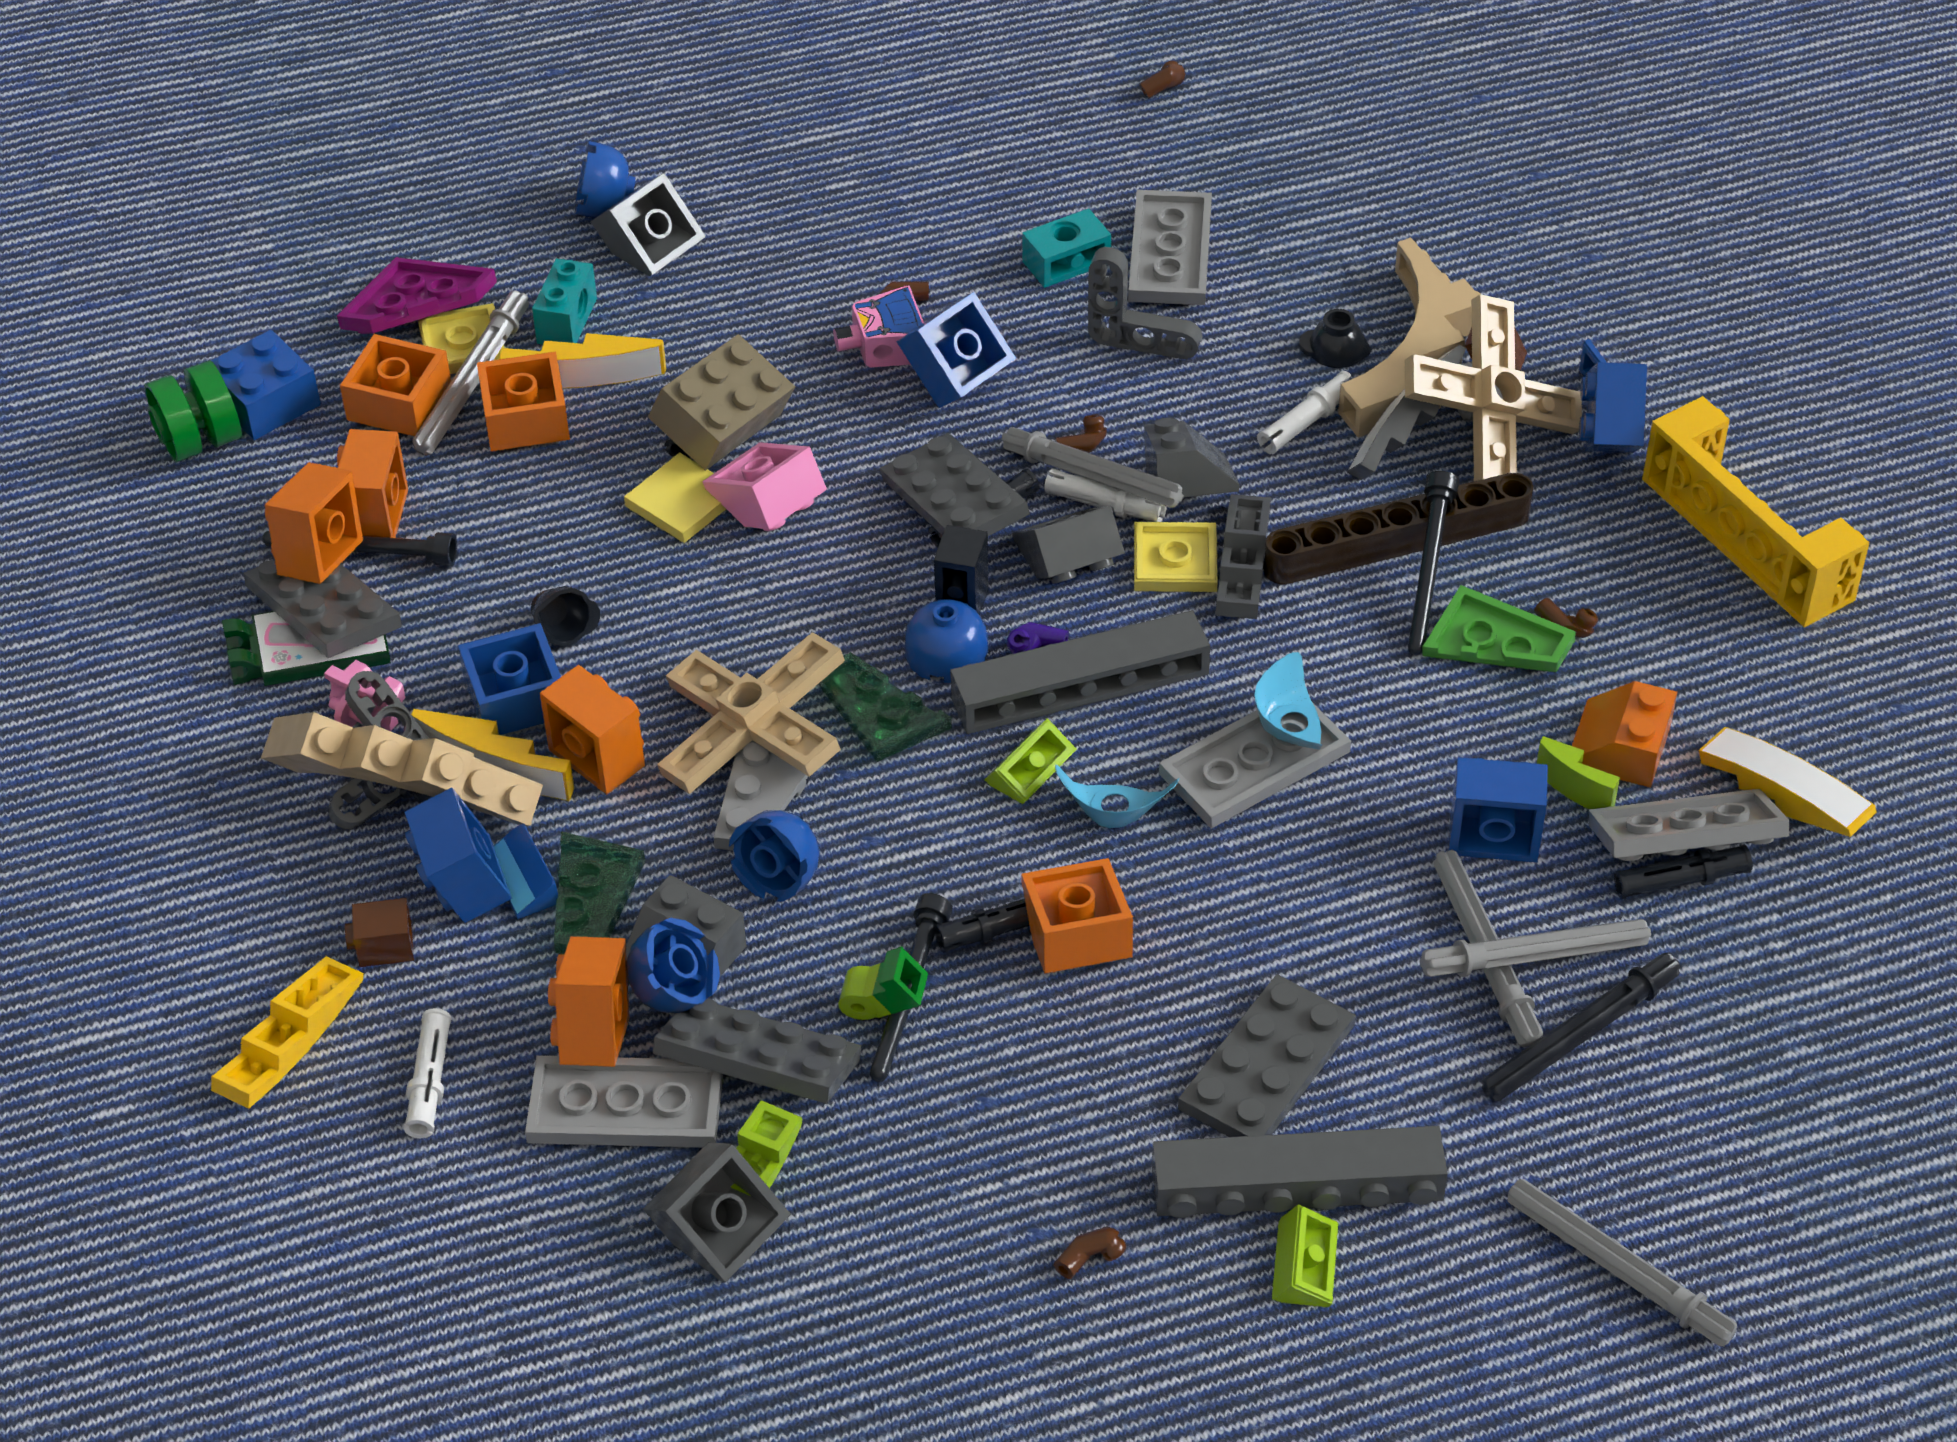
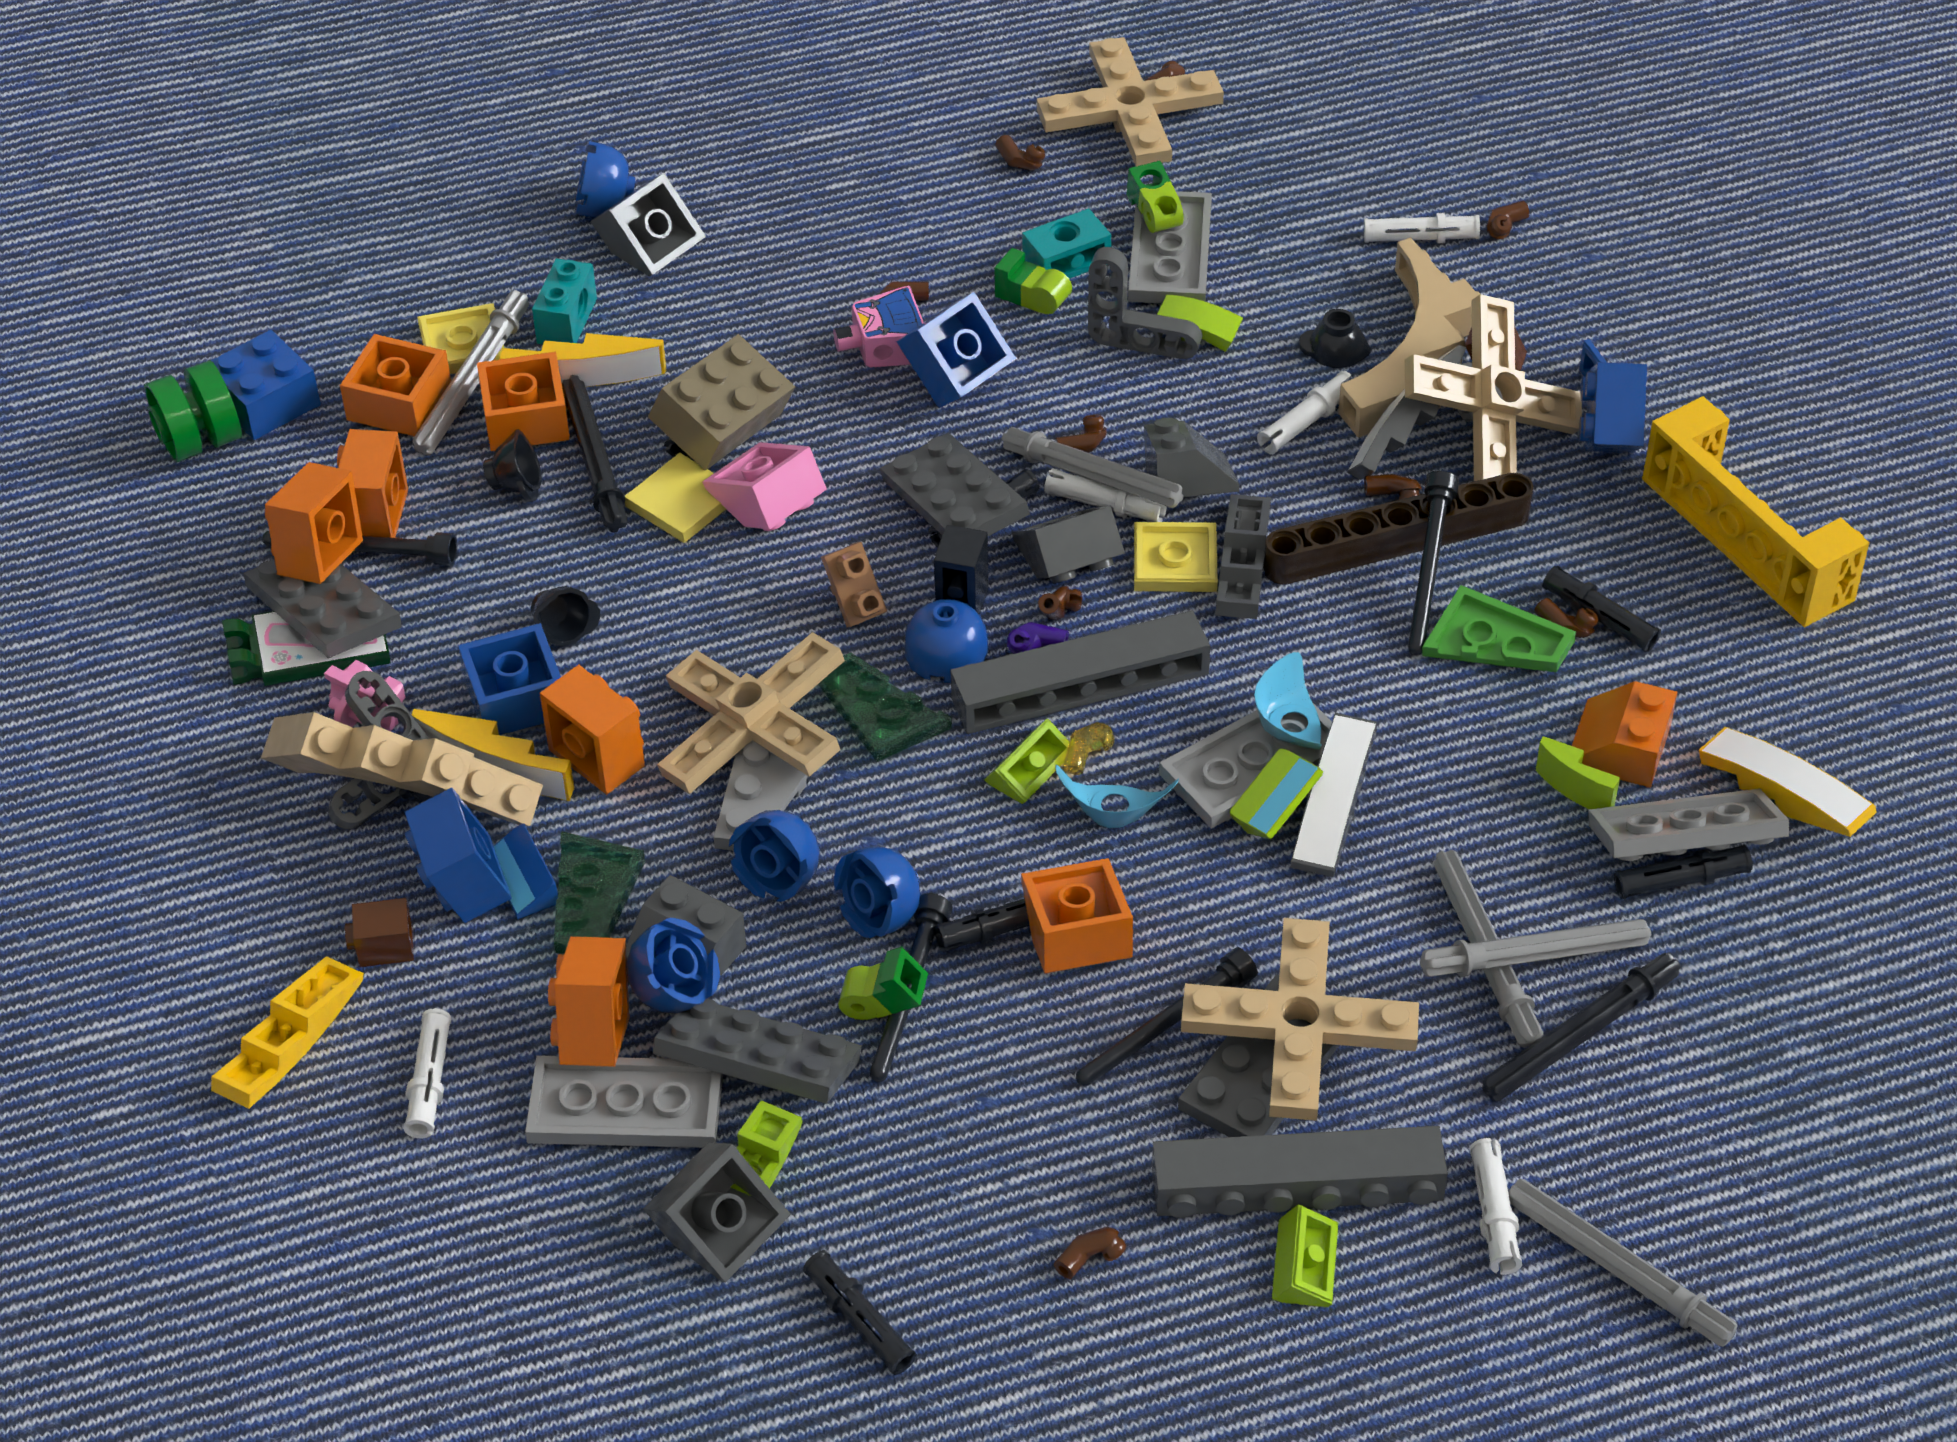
(413, 291): magenta plate -> none
(515, 467): none -> black piece
(607, 497): none -> black axle
(825, 1275): none -> black pin
(853, 584): none -> medium nougat hips
(878, 890): none -> blue cylinder
(1016, 158): none -> reddish brown arm
(1030, 284): none -> leg
(1063, 599): none -> reddish brown arm
(1084, 741): none -> clear yellow arm
(1130, 101): none -> tan piece
(1155, 200): none -> lime leg
(1215, 322): none -> lime slope
(1234, 970): none -> black piece
(1275, 794): none -> lime slope
(1300, 996): none -> tan piece
(1334, 795): none -> white slope
(1391, 484): none -> reddish brown arm
(1467, 227): none -> white pin
(1498, 809): blue brick -> none
(1498, 1221): none -> white pin
(1501, 219): none -> reddish brown arm
(1608, 612): none -> black pin

